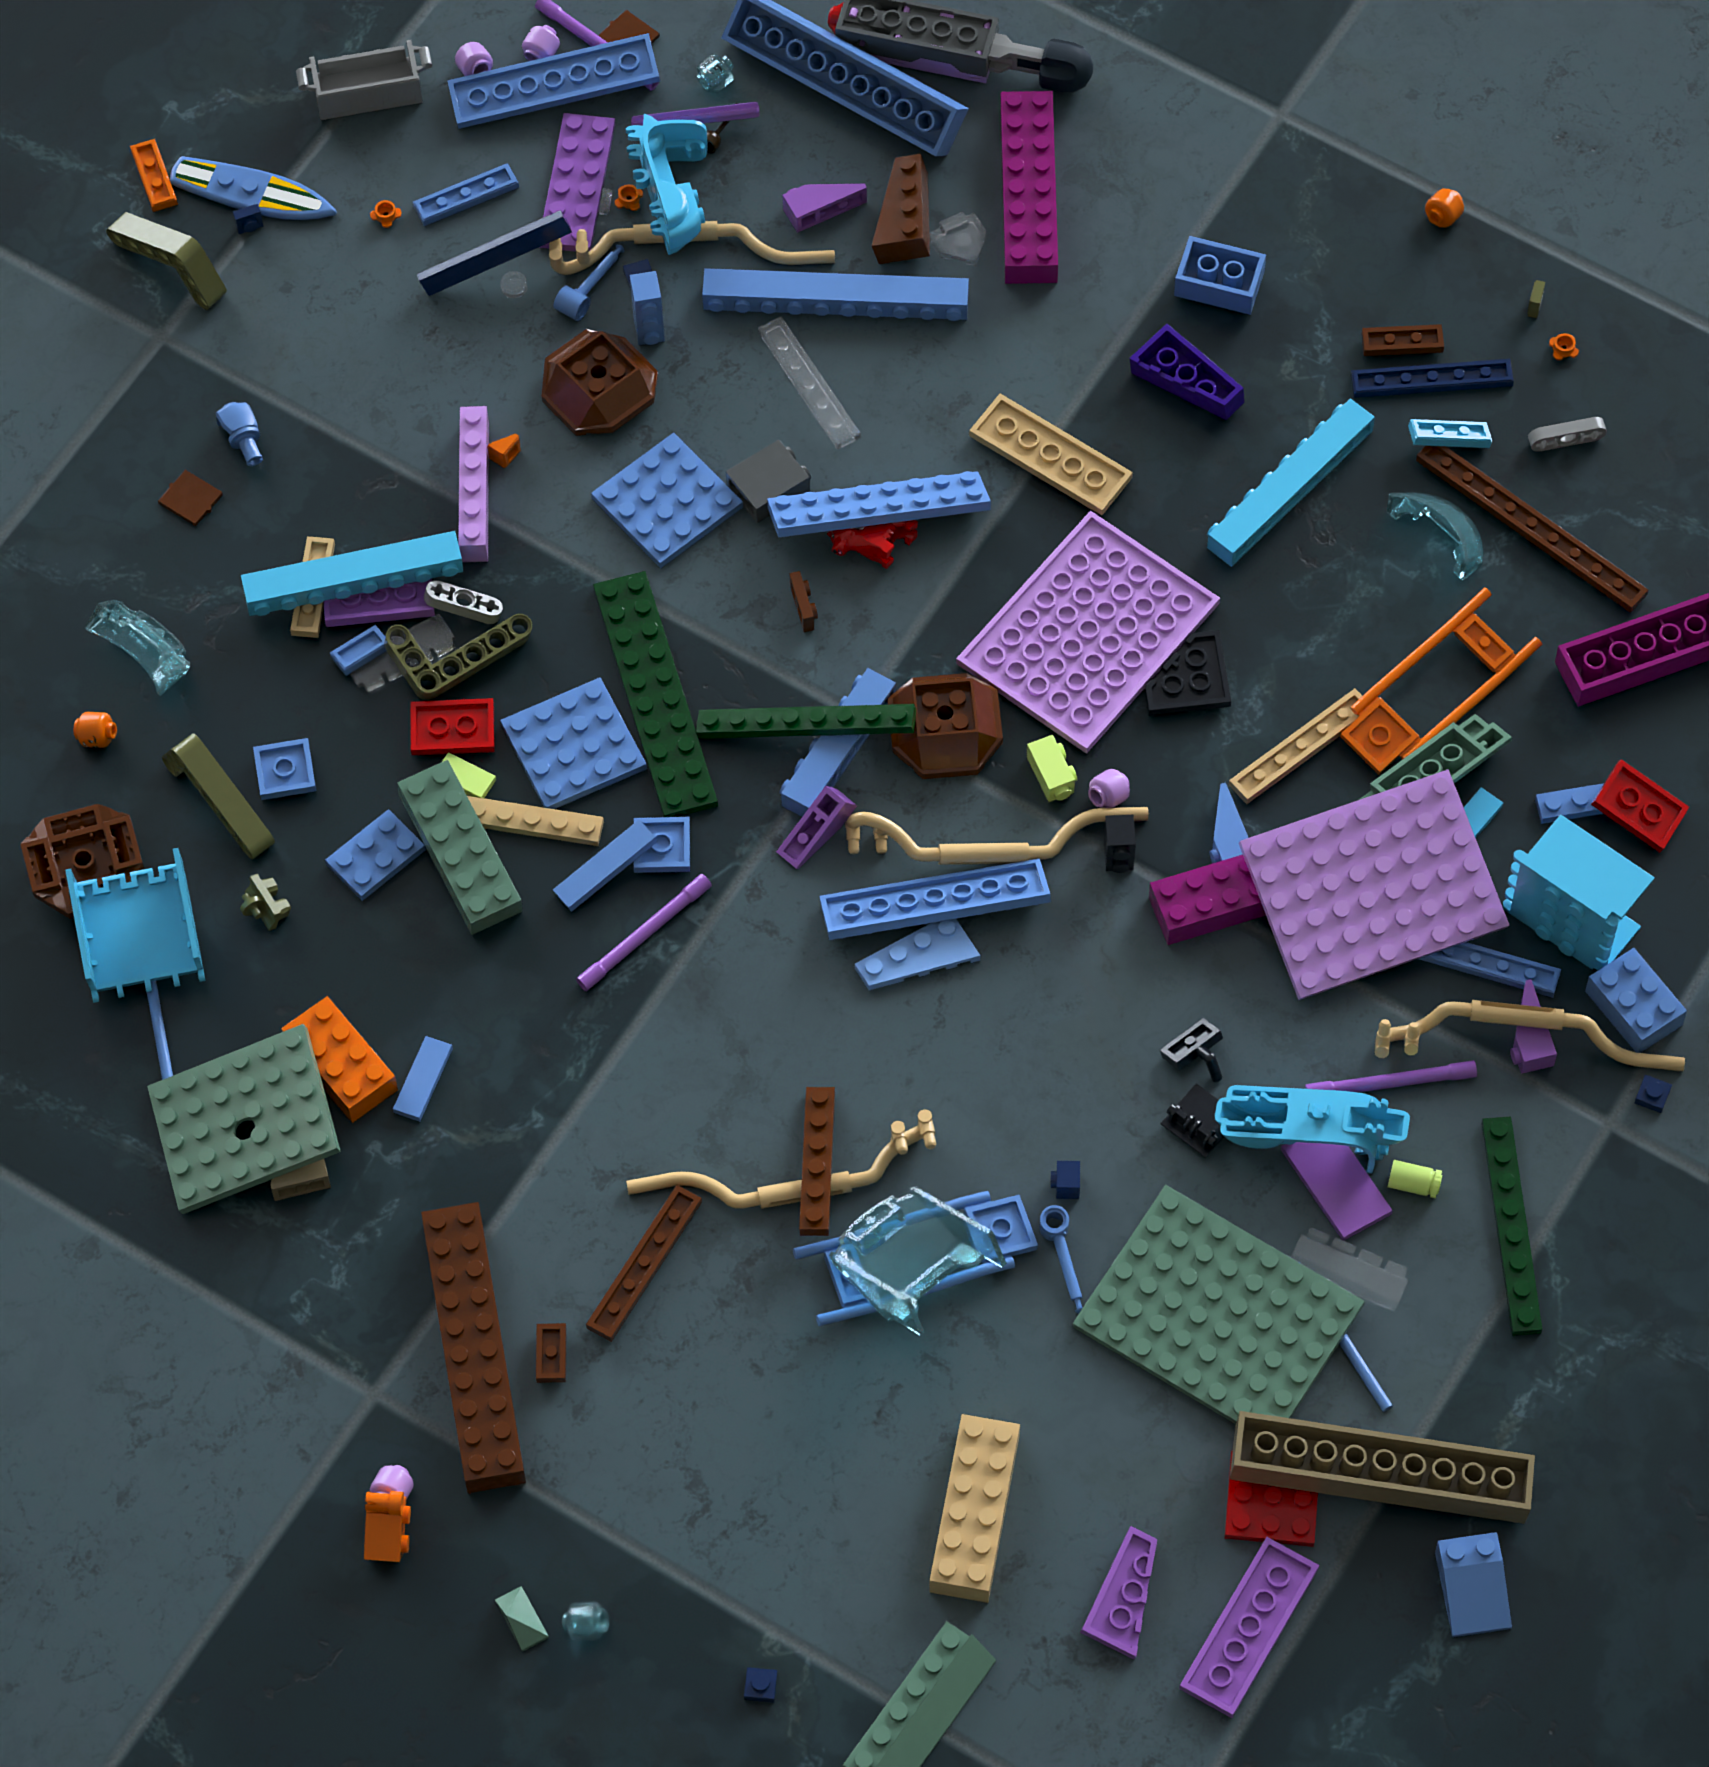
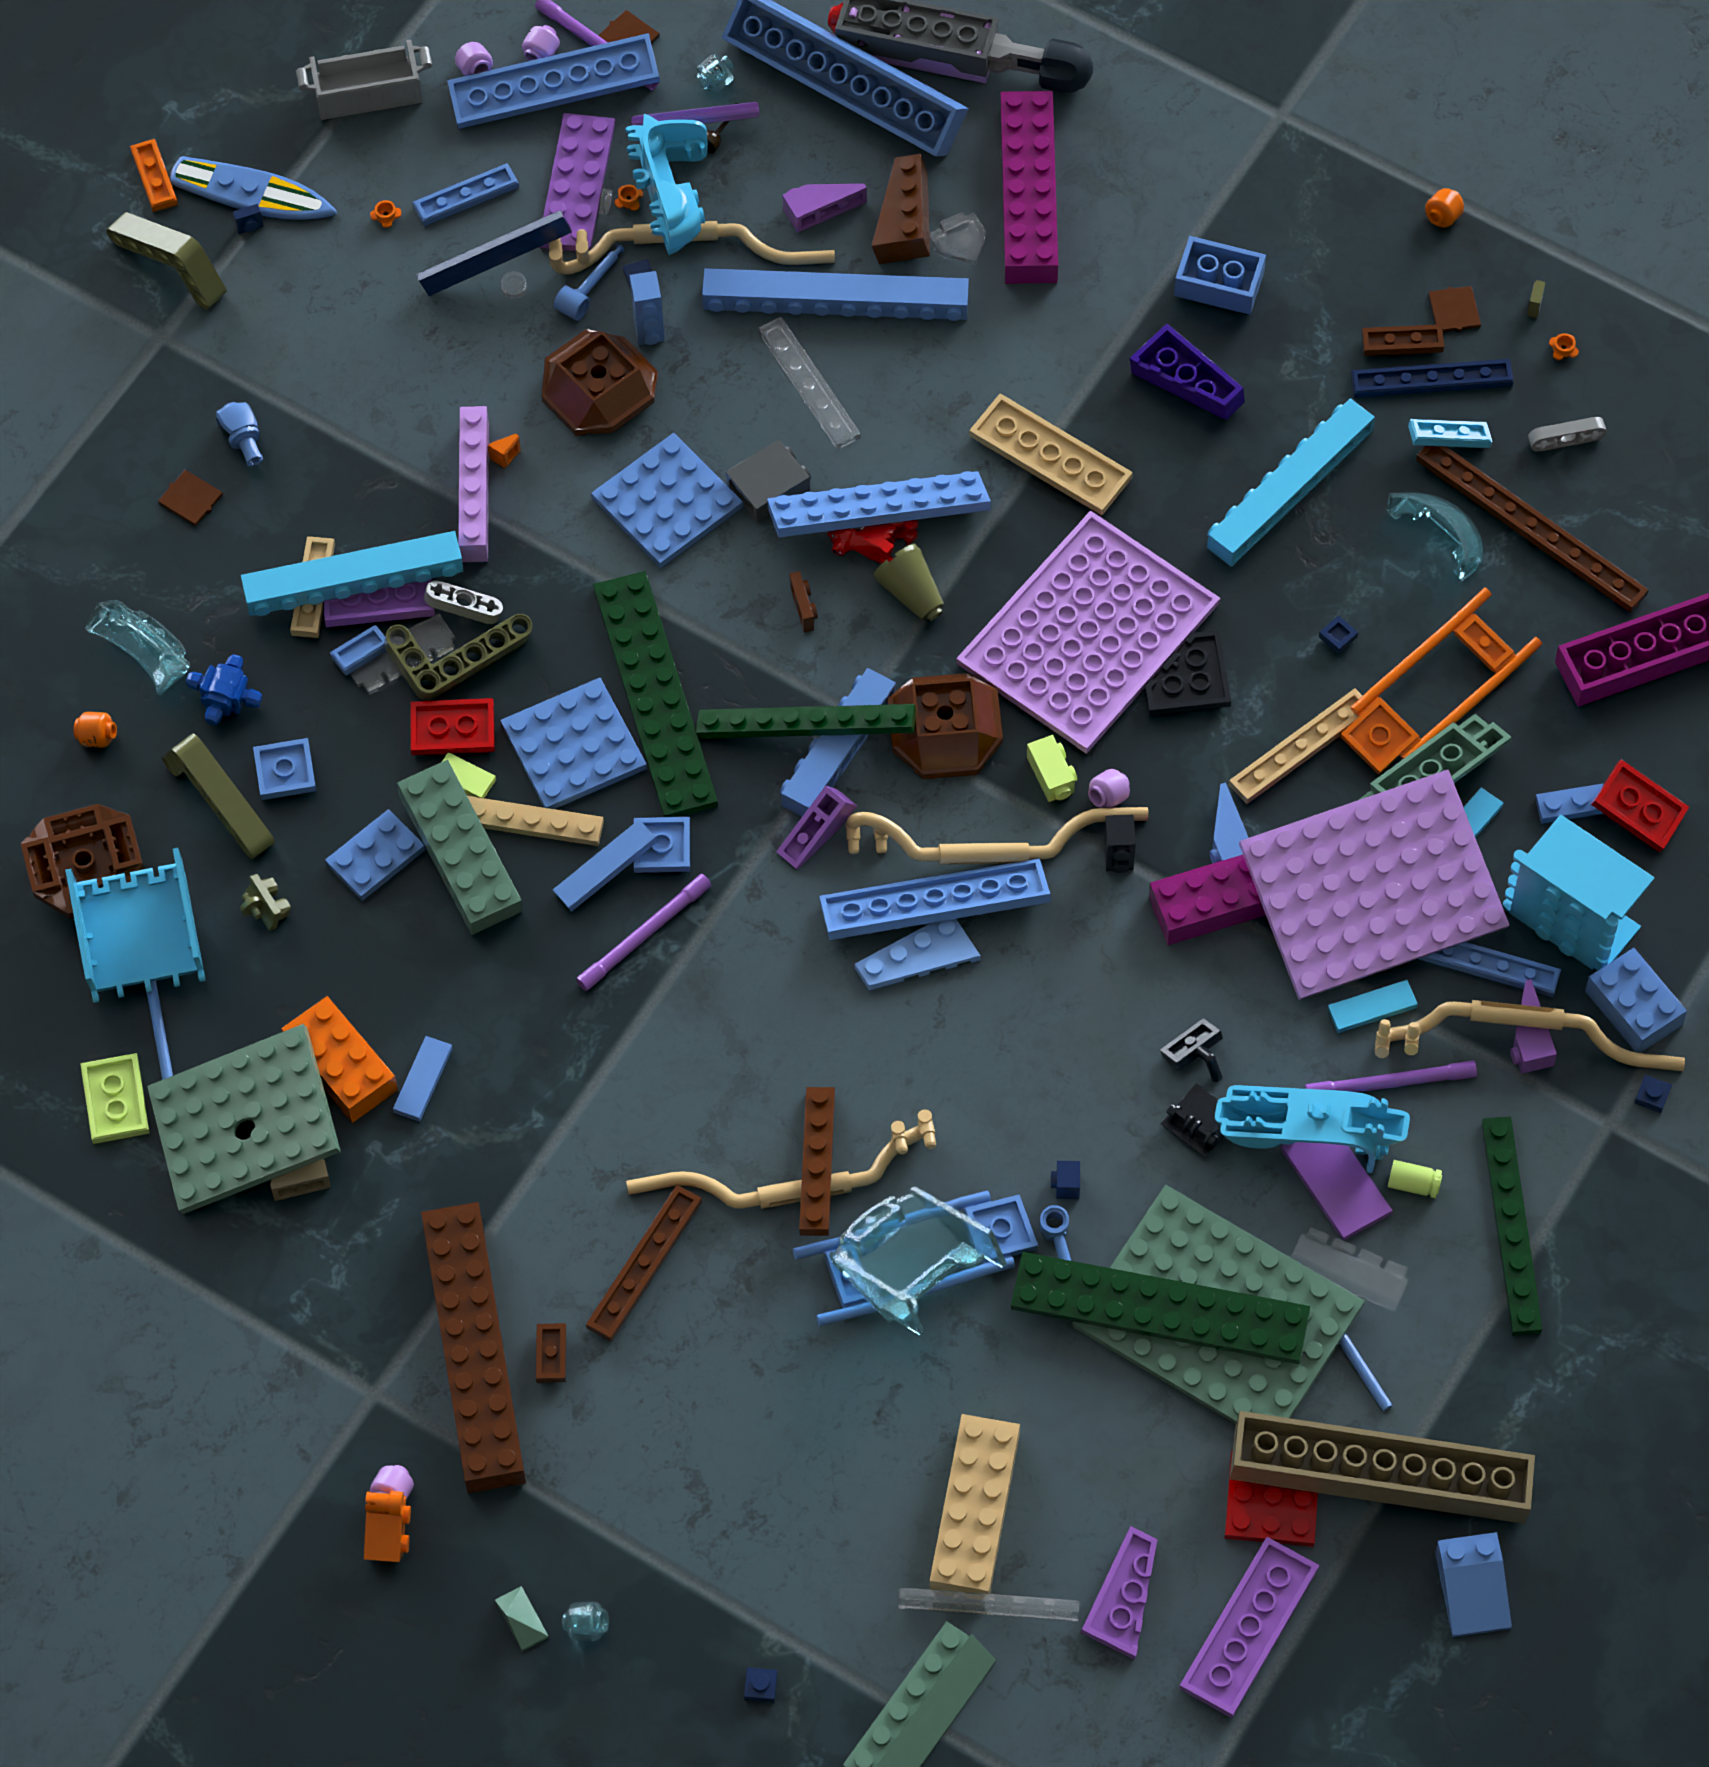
(115, 1098): none -> yellowish green tile
(224, 689): none -> blue piece
(911, 582): none -> olive cone
(989, 1604): none -> clear tile
(1160, 1307): none -> dark green plate
(1338, 634): none -> dark blue plate
(1372, 1006): none -> medium azure tile
(1455, 308): none -> reddish brown piece

